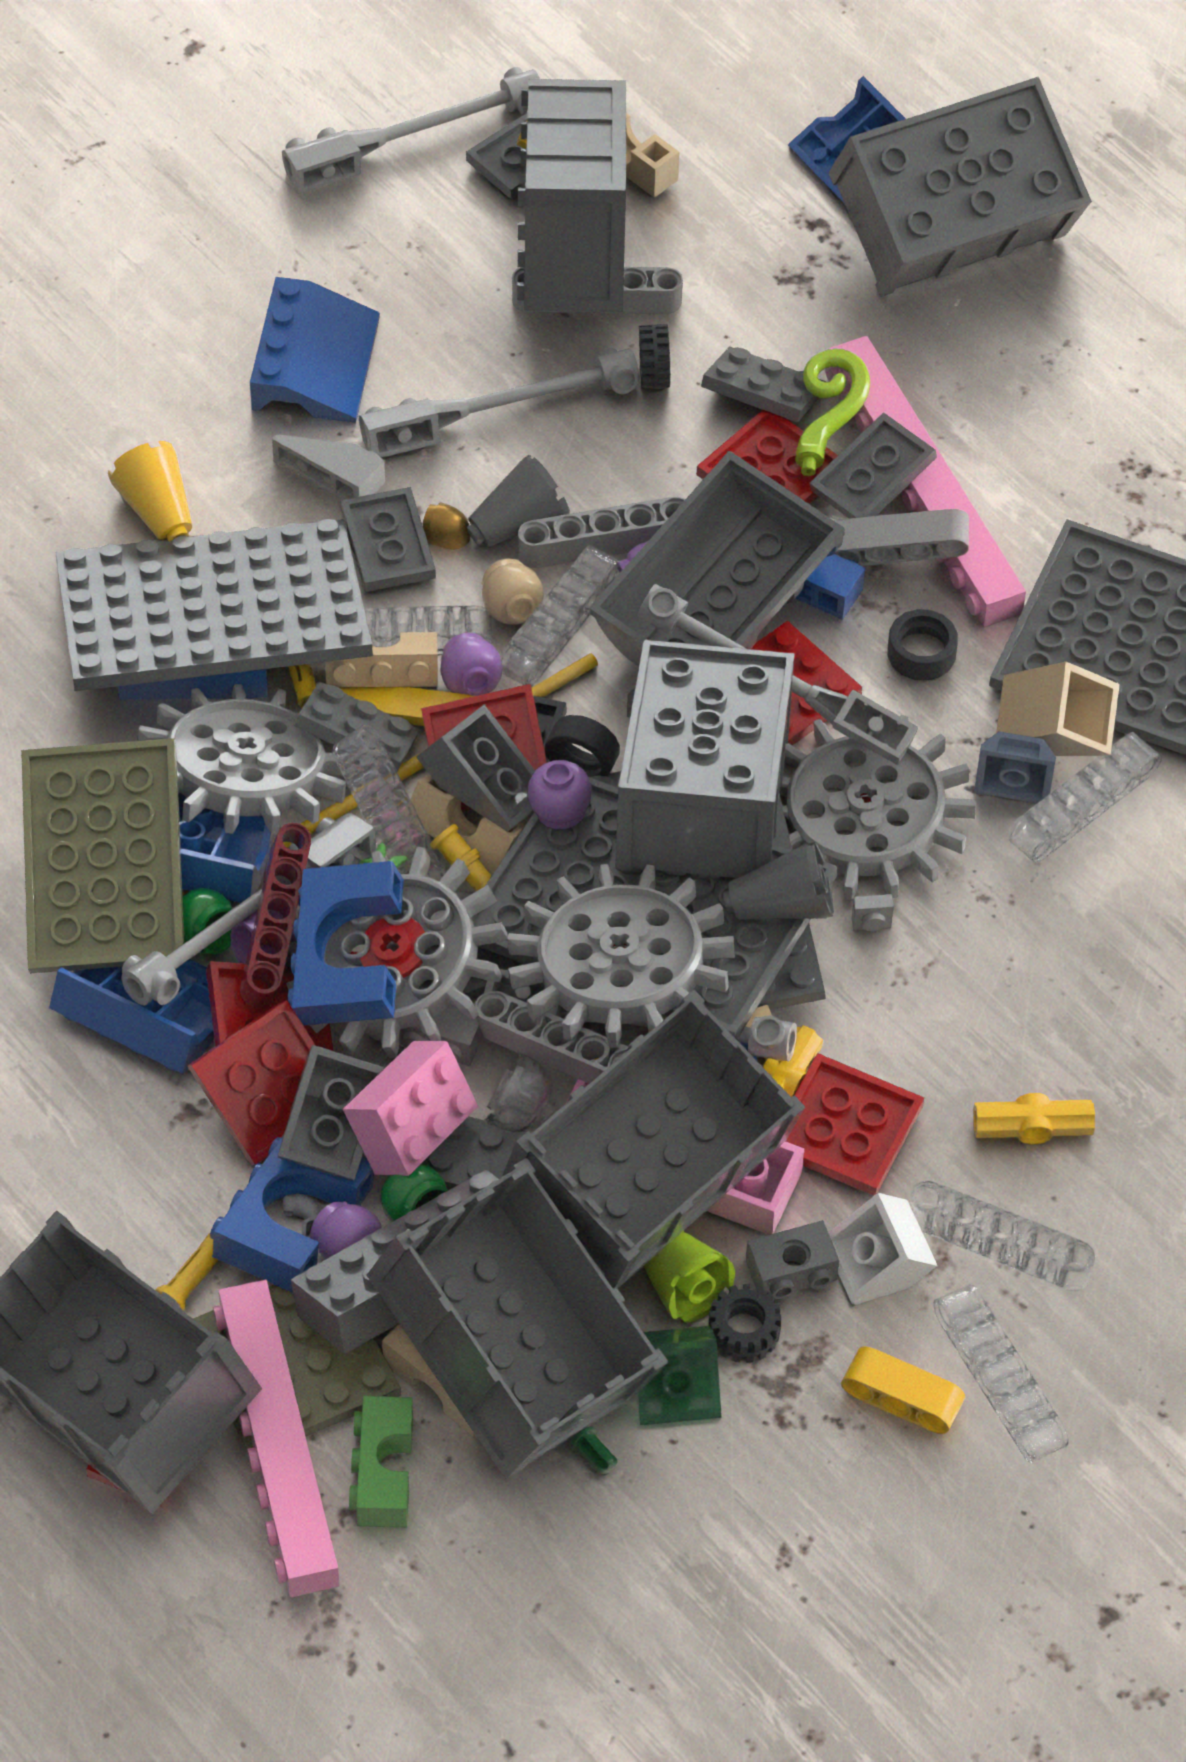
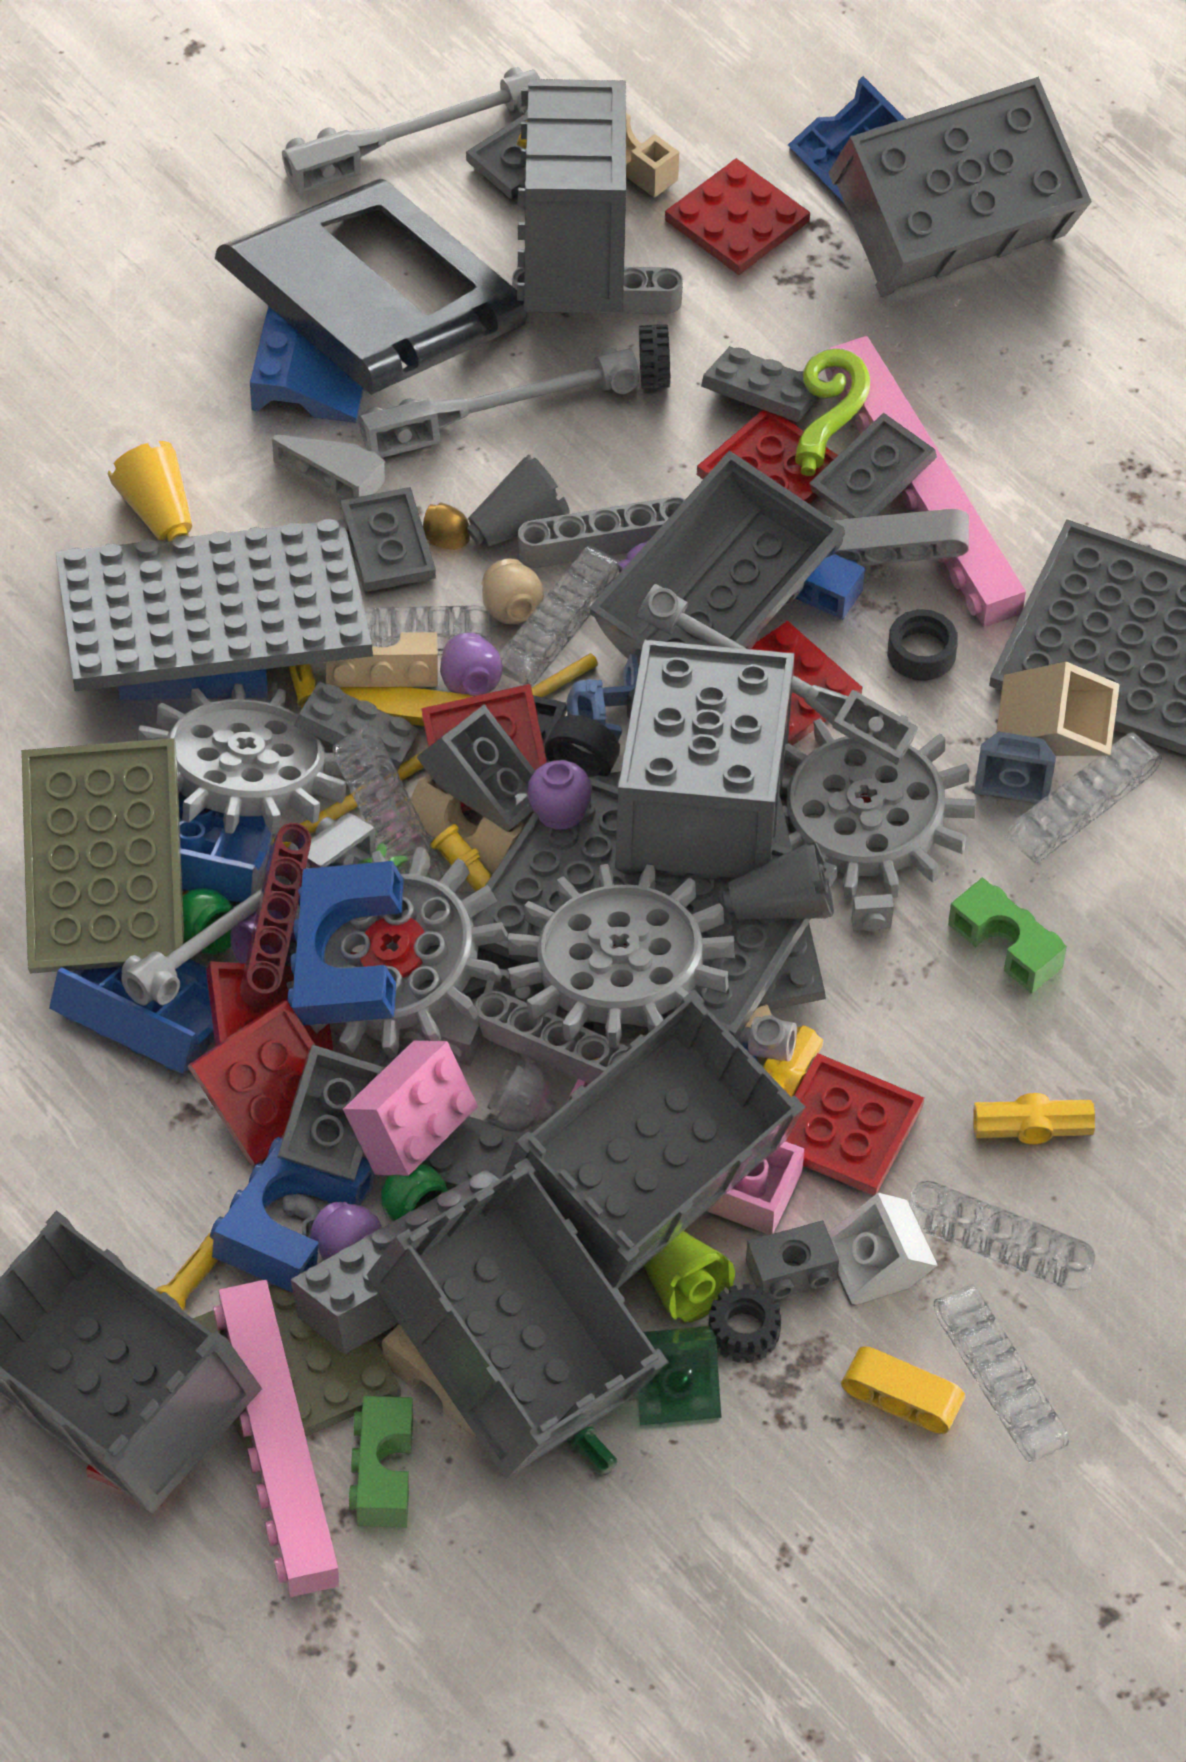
(352, 309): none -> door
(590, 698): none -> medium blue piece
(737, 216): none -> red plate
(988, 912): none -> bright green arch

